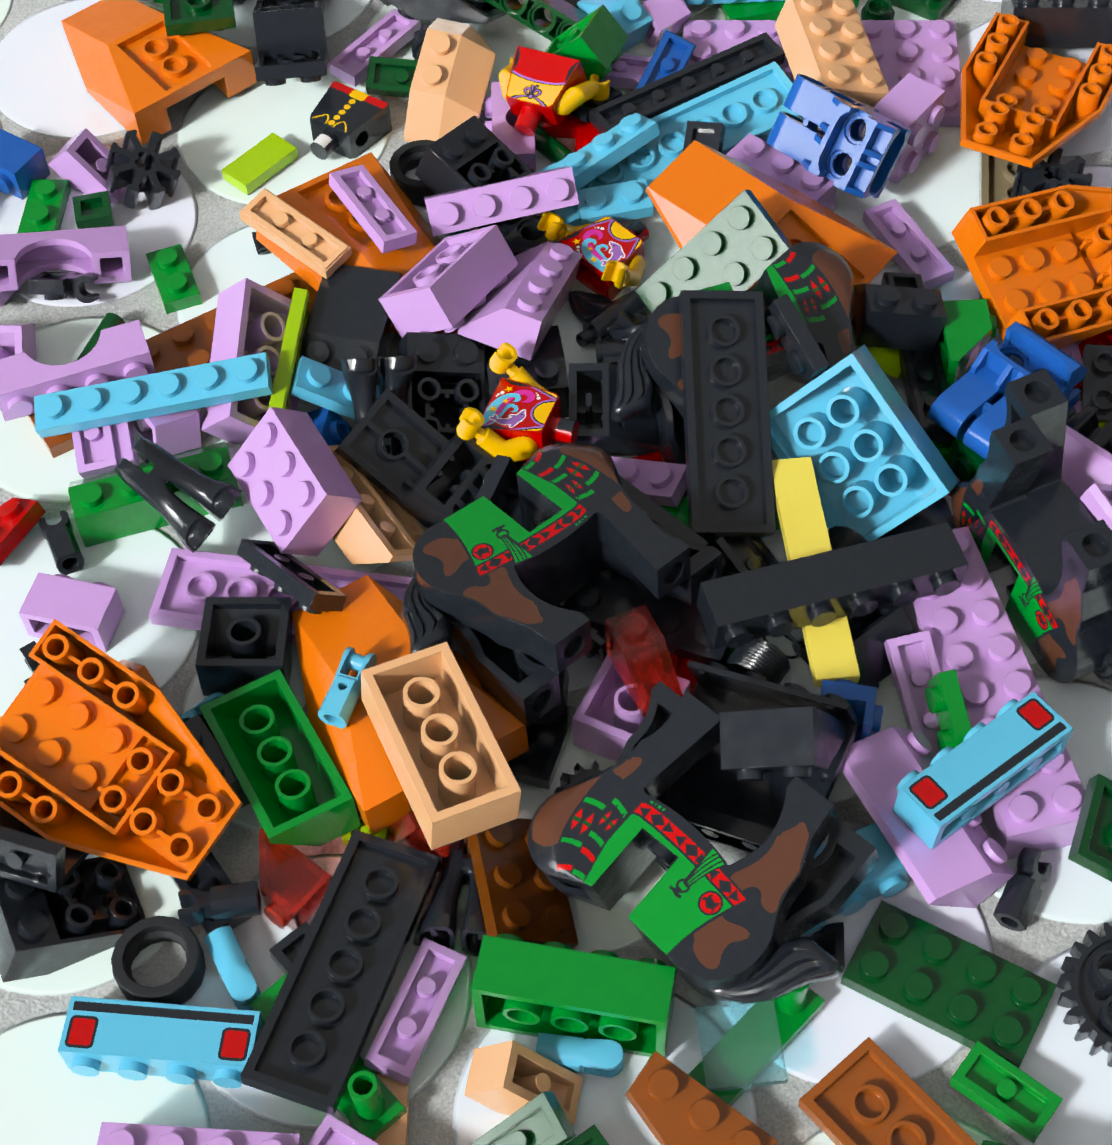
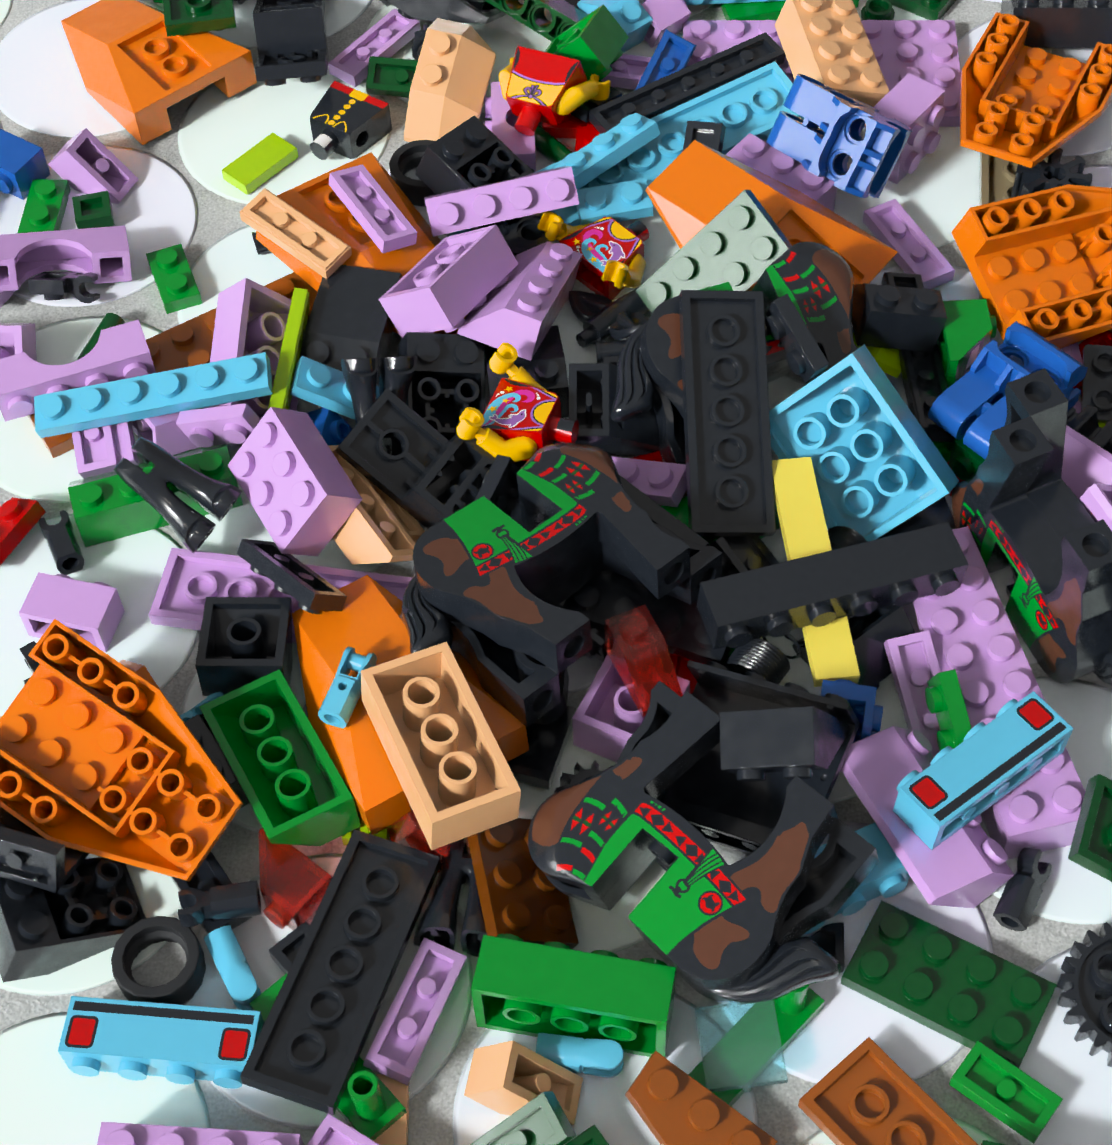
(142, 169): black gear -> none
(218, 424): none -> lavender plate

